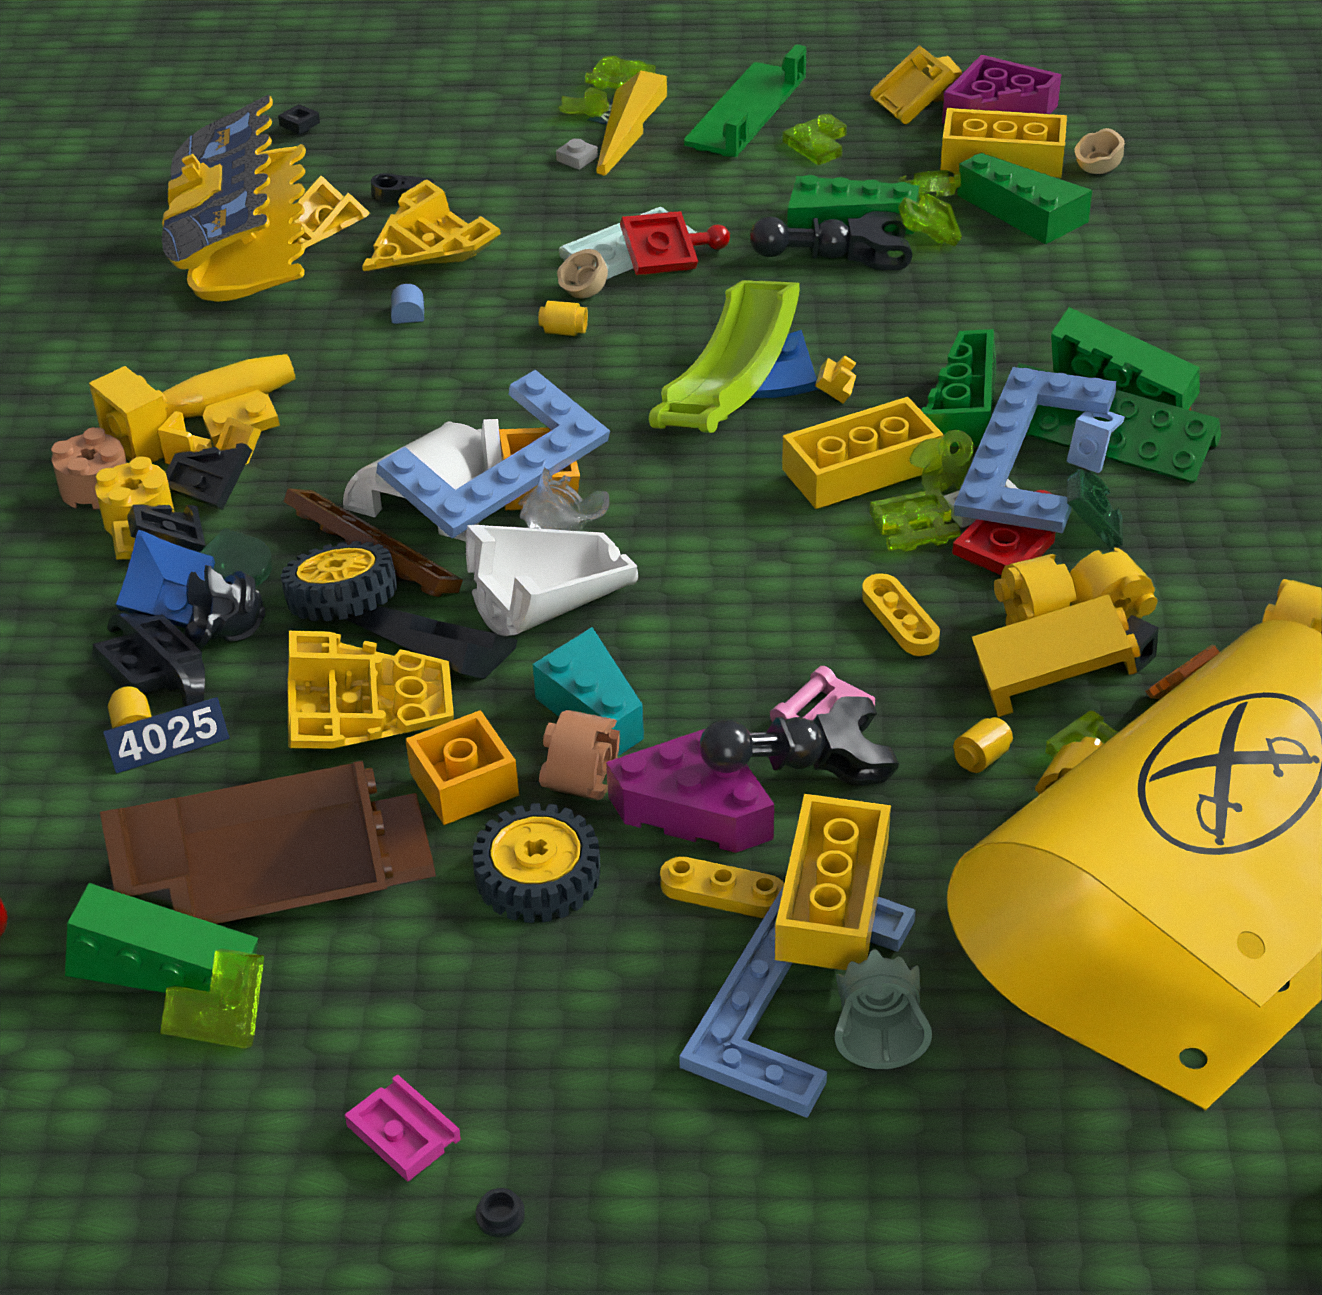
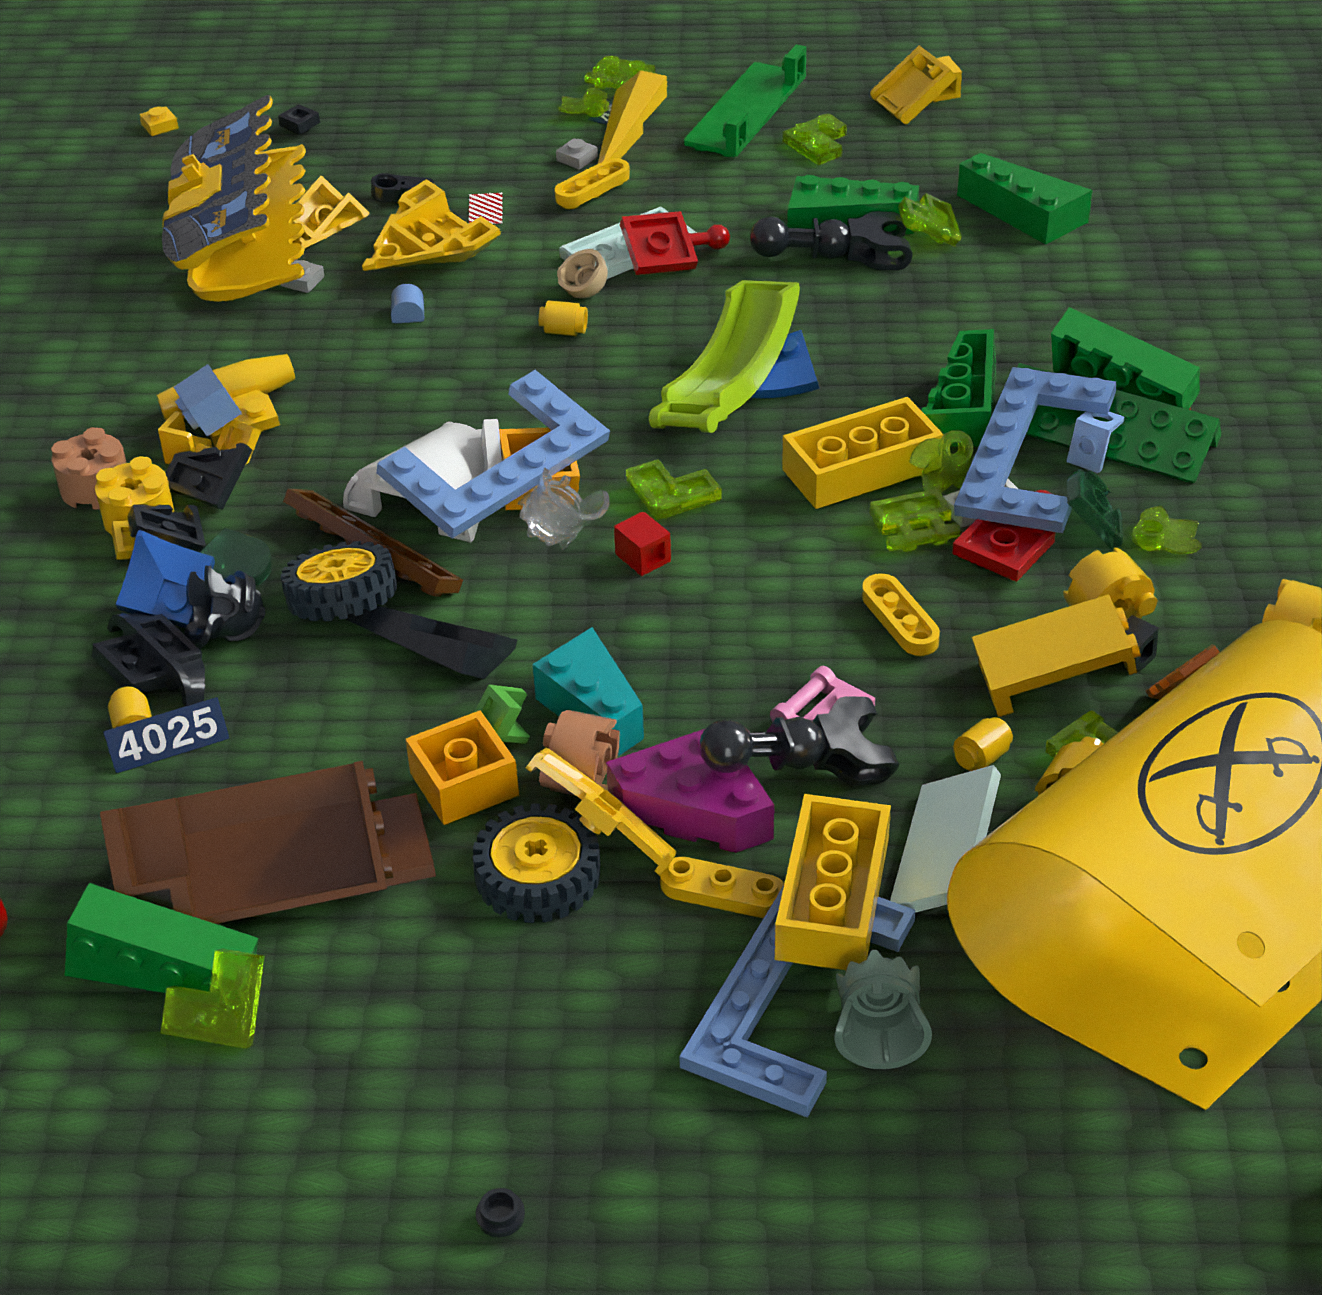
(130, 412): yellow brick -> none
(158, 120): none -> yellow plate
(205, 401): none -> medium blue brick
(312, 276): none -> light grey plate
(358, 694): yellow wedge -> none
(402, 1127): dark pink plate -> none
(487, 206): none -> sticker
(501, 708): none -> bright green panel
(540, 573): white cone -> none
(591, 183): none -> yellow plate
(603, 810): none -> yellow plate
(642, 543): none -> red panel
(668, 495): none -> clear neon green plate
(837, 378): yellow tile -> none
(935, 182): clear neon green plate -> none
(946, 824): none -> light aqua tile
(1005, 87): magenta brick -> none
(1015, 137): yellow brick -> none
(1034, 588): yellow brick -> none
(1102, 144): tan helmet -> none
(1160, 532): none -> clear neon green plate

